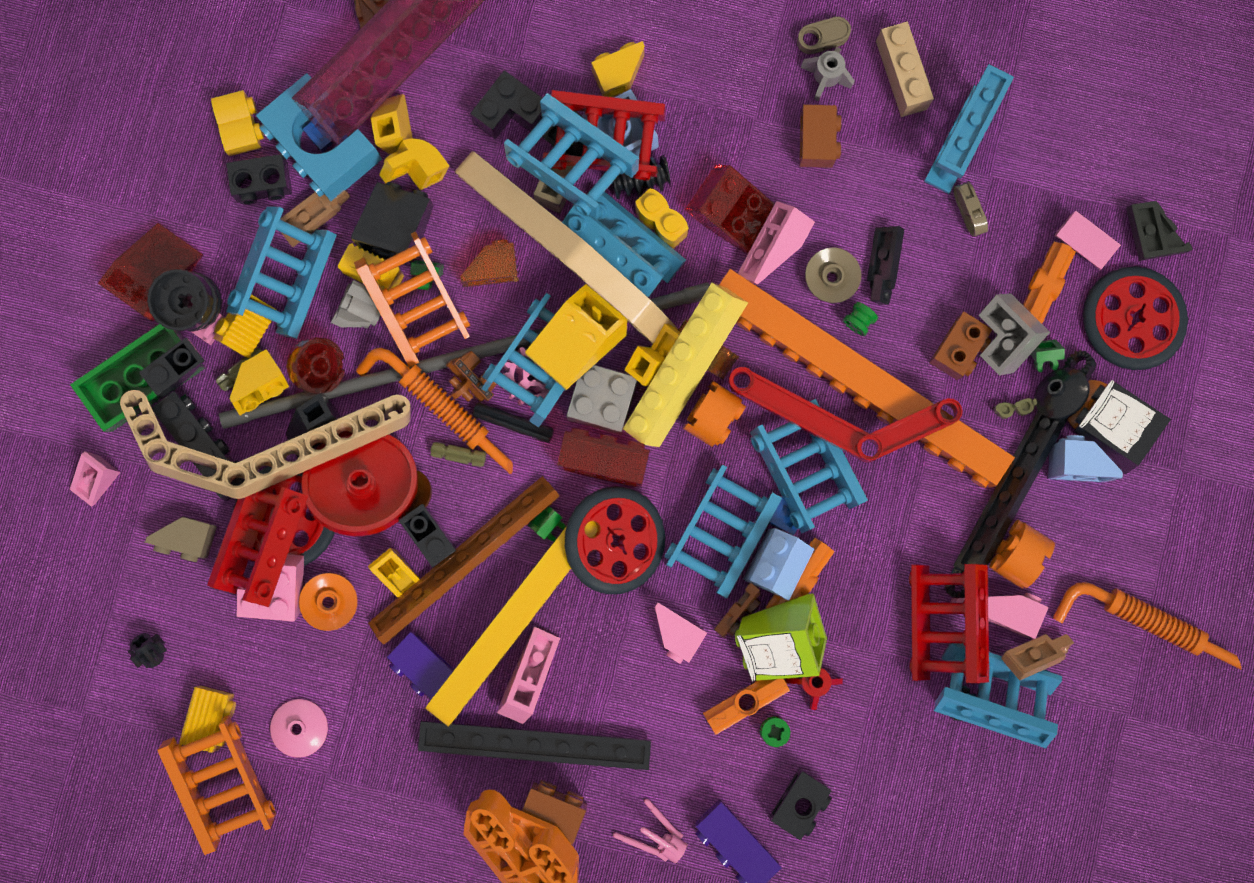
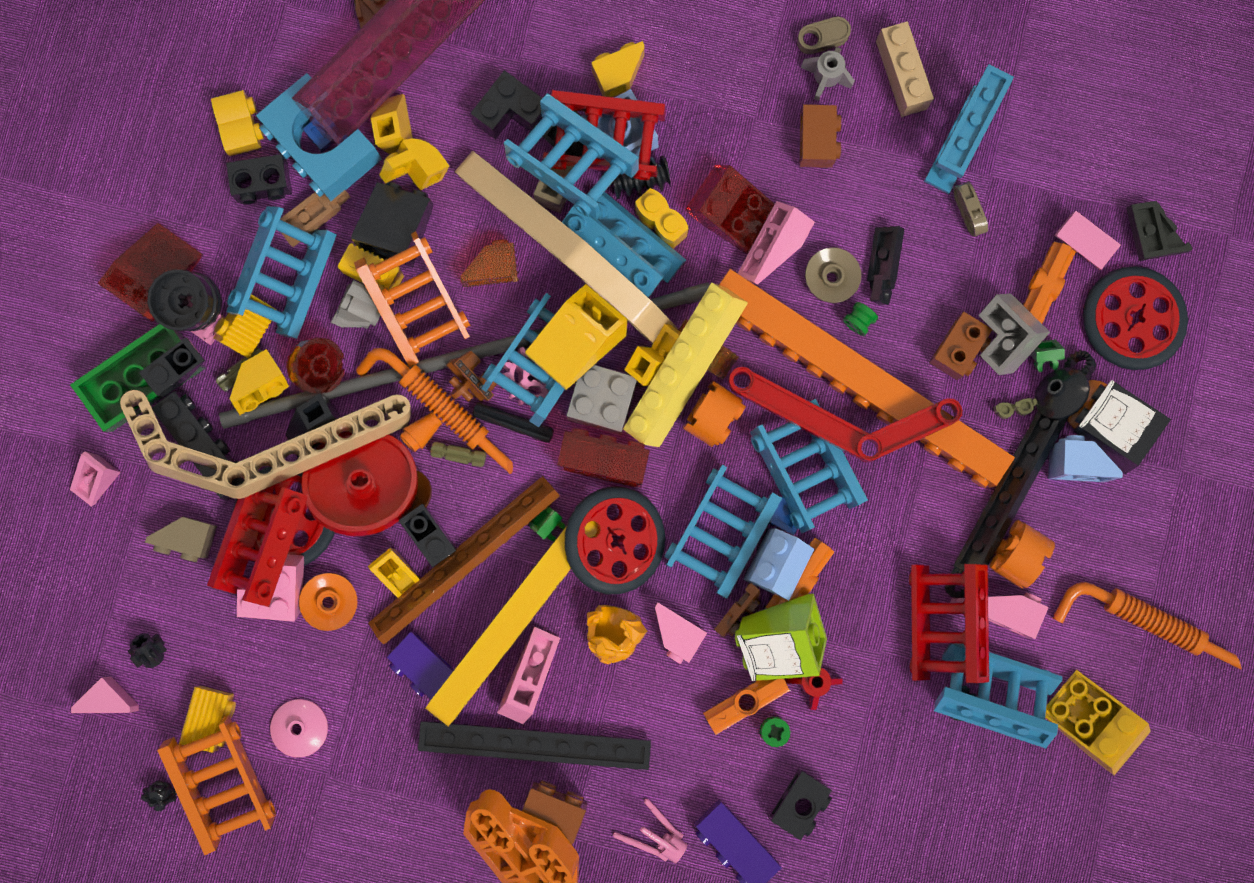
(105, 697): none -> bright pink slope
(159, 795): none -> black plant
(420, 266): green tile -> none
(420, 432): none -> orange cone
(613, 633): none -> light orange helmet
(1036, 655): medium nougat hinge -> none
(1096, 722): none -> yellow slope

